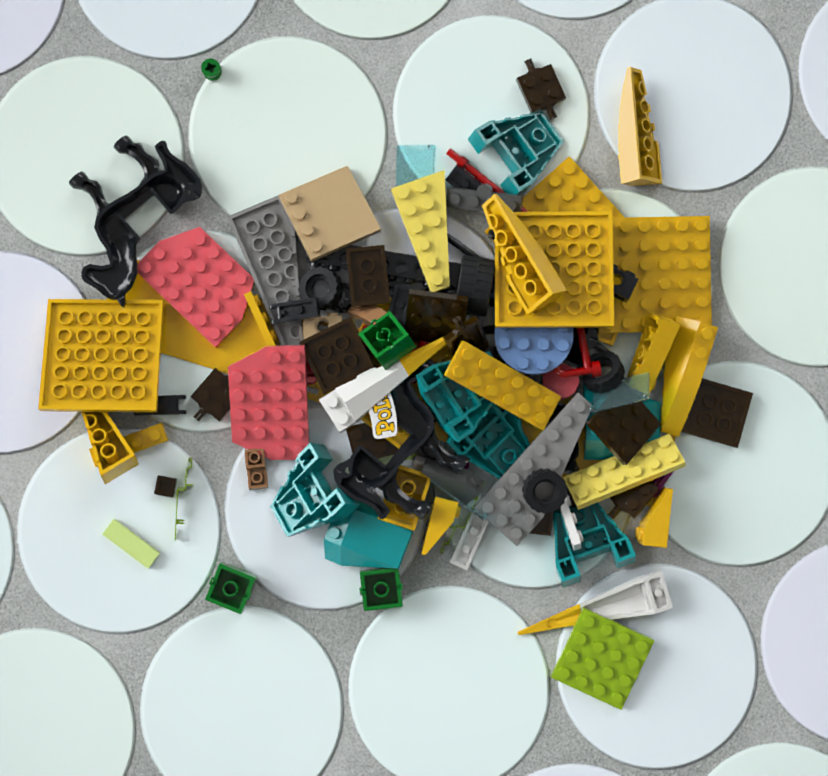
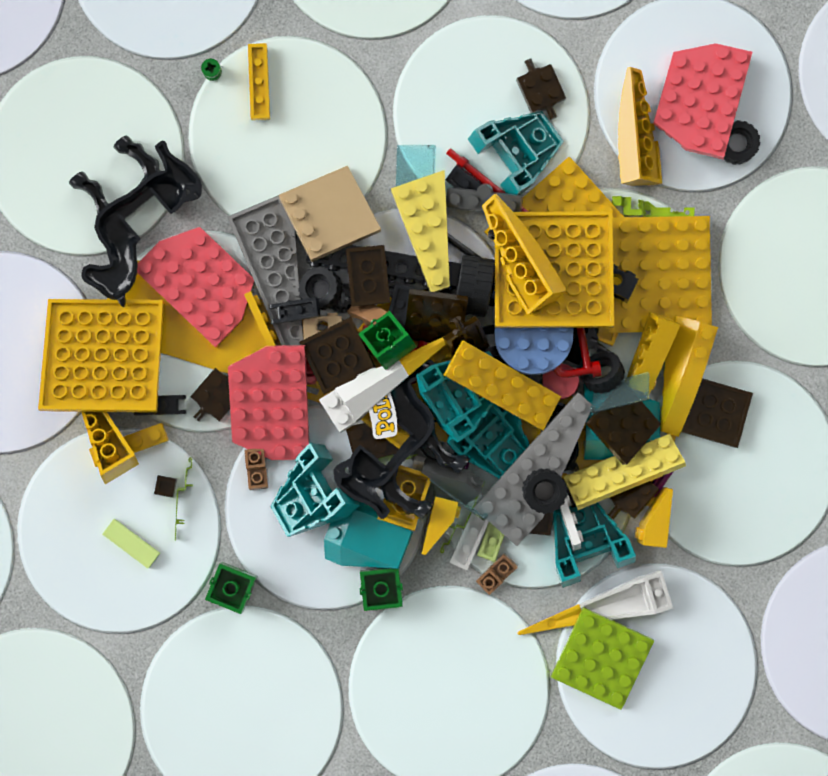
(259, 81): none -> yellow plate
(490, 543): none -> yellowish green tile
(497, 573): none -> medium nougat slope
(646, 205): none -> lime piece
(703, 97): none -> coral plate
(753, 143): none -> black tyre

